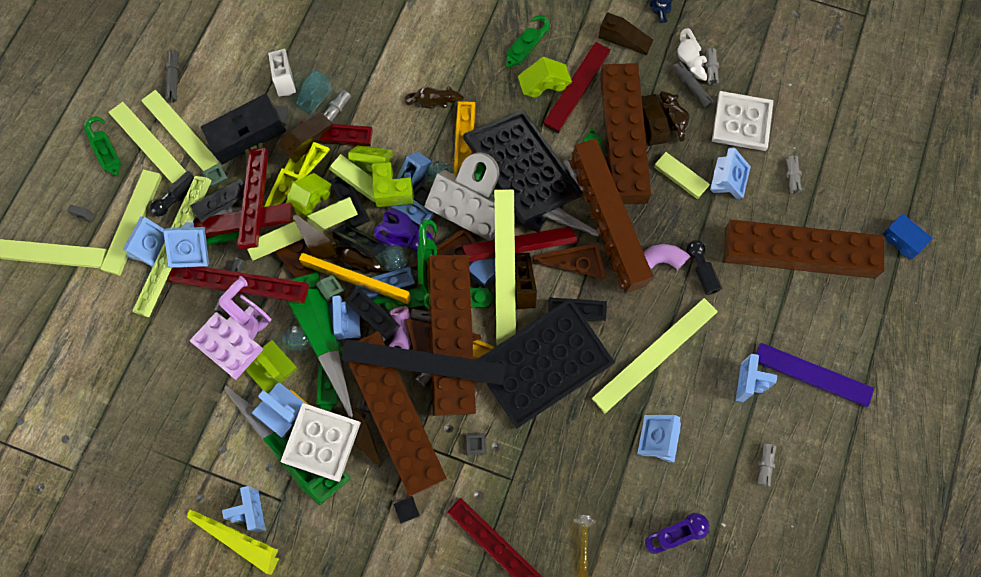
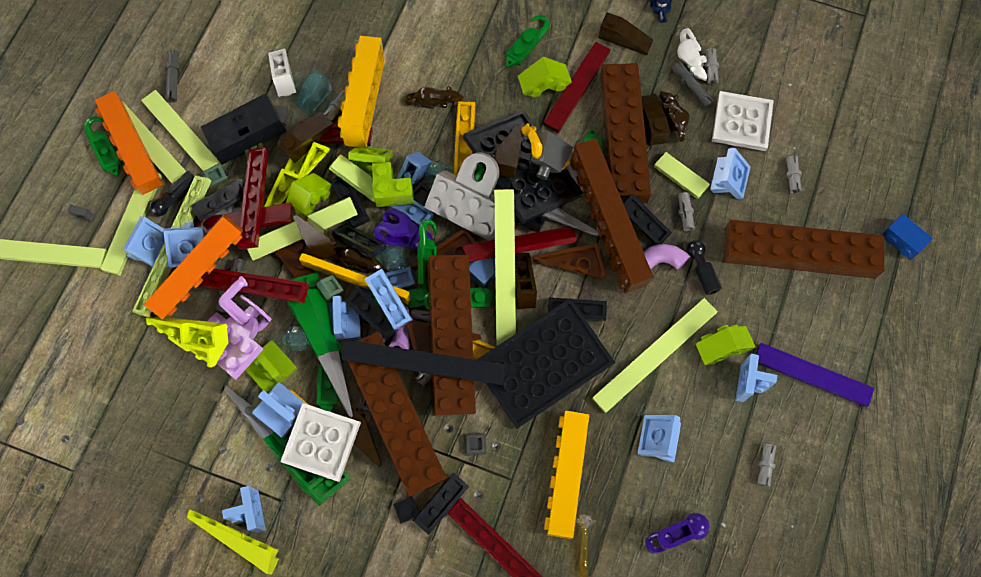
(128, 142): none -> orange brick
(192, 268): none -> orange brick
(200, 337): none -> neon yellow wedge
(361, 92): none -> yellow brick
(388, 299): none -> light blue plate
(440, 503): none -> black plate
(508, 152): none -> dark brown slope
(547, 151): none -> dark grey torso
(568, 475): none -> yellow brick
(646, 220): none -> black plate
(686, 211): none -> light grey pin
(725, 343): none -> lime brick

